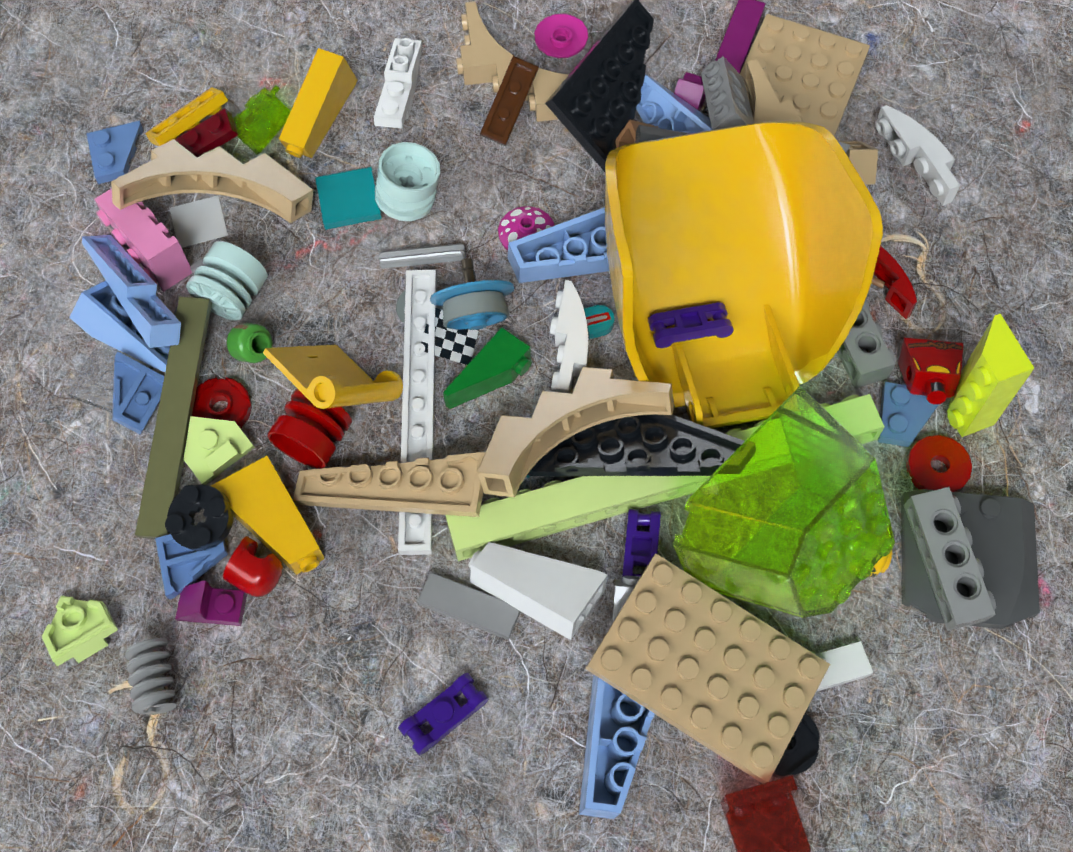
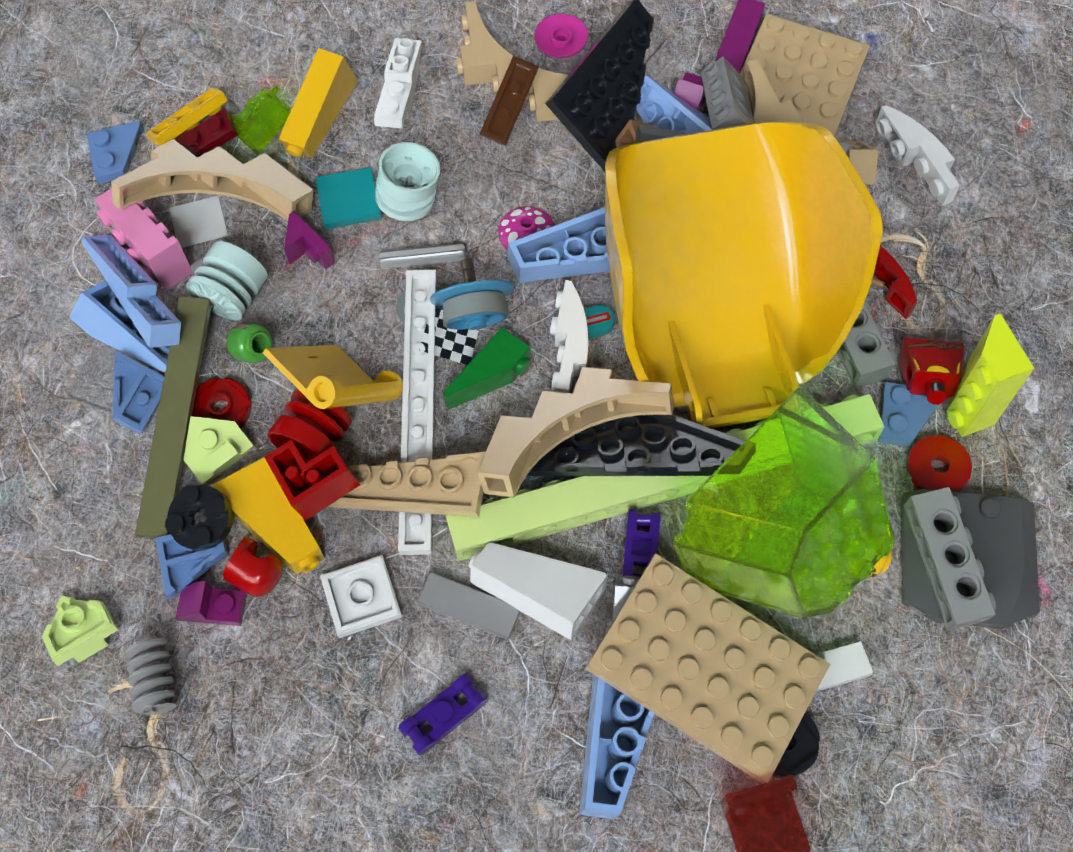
(302, 240): none -> magenta slope
(311, 483): none -> red brick
(360, 596): none -> white tile
(690, 324): dark purple plate -> none

